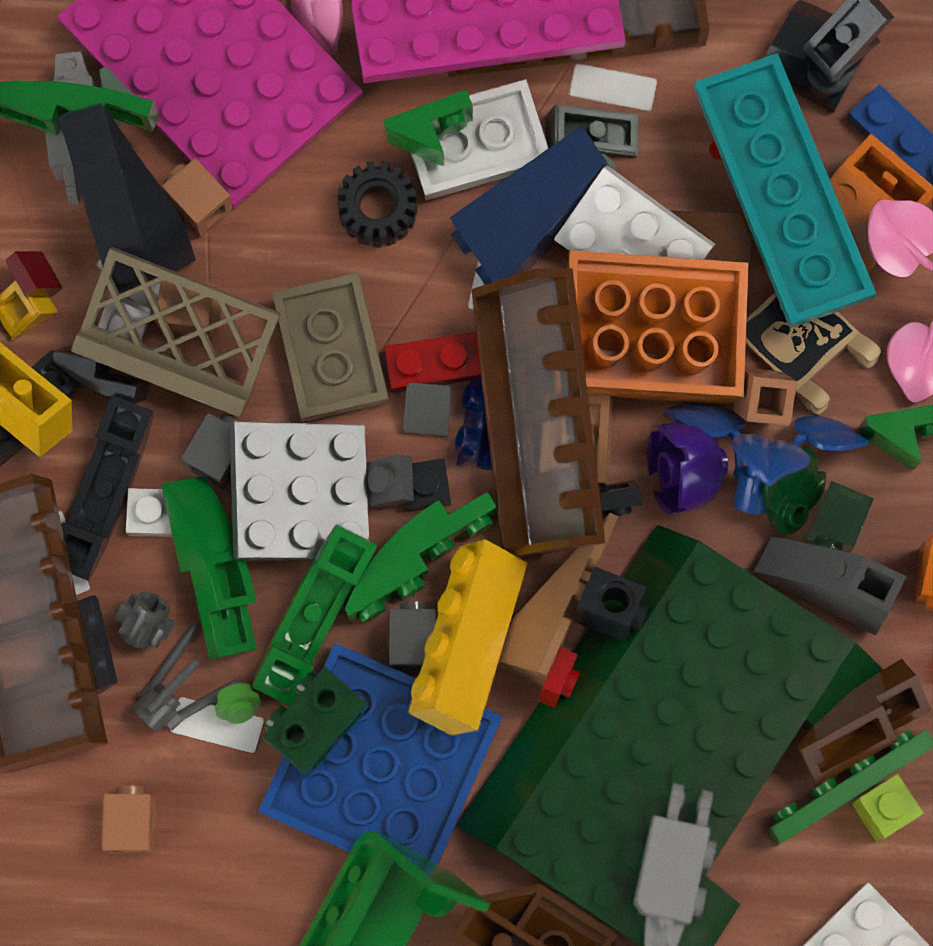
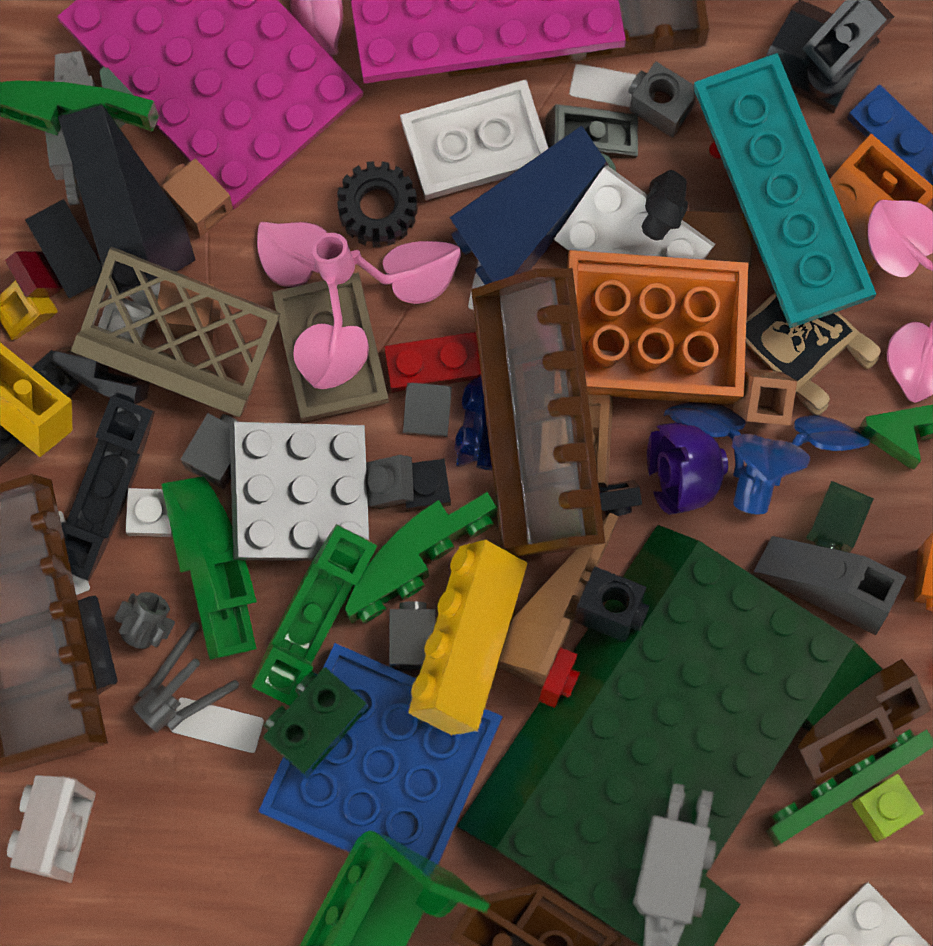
(52, 827): none -> white slope
(65, 248): none -> black slope
(129, 821): nougat brick -> none
(237, 703): bright green plate -> none
(337, 353): none -> bright pink plant
(418, 128): green slope -> none
(665, 205): none -> black piece
(666, 116): none -> dark grey brick
(794, 495): dark green plate -> none

